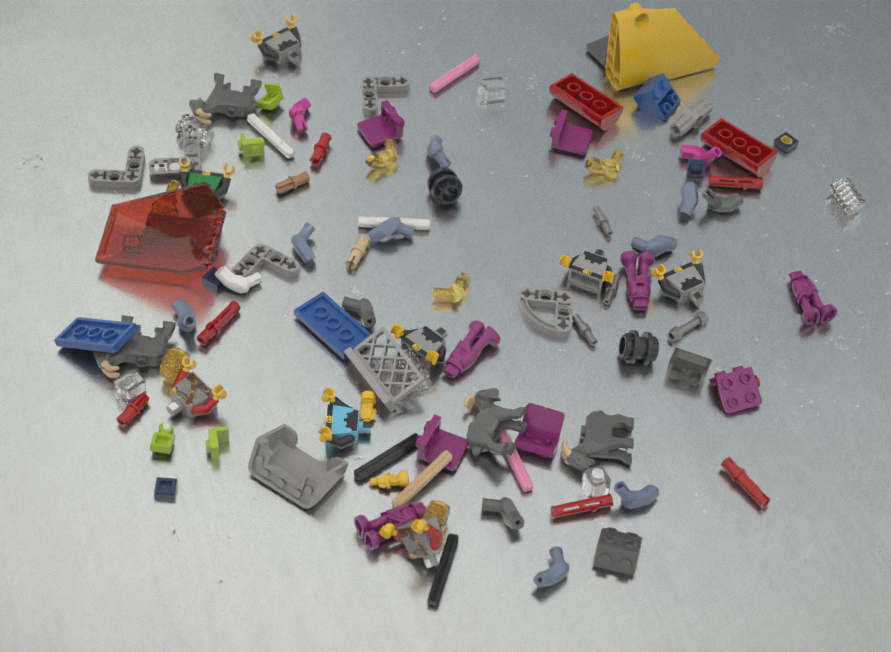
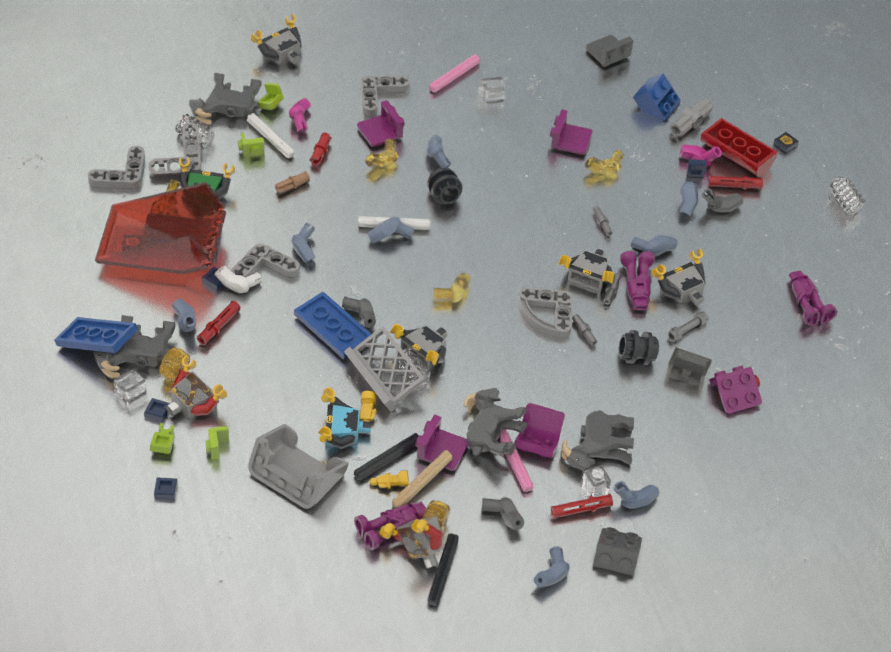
(132, 409): red axle -> none
(156, 410): none -> dark blue tile
(358, 251): tan pin -> none
(464, 356): magenta piece -> none
(586, 101): red brick -> none
(653, 43): yellow panel -> none
(739, 475): red pin -> none

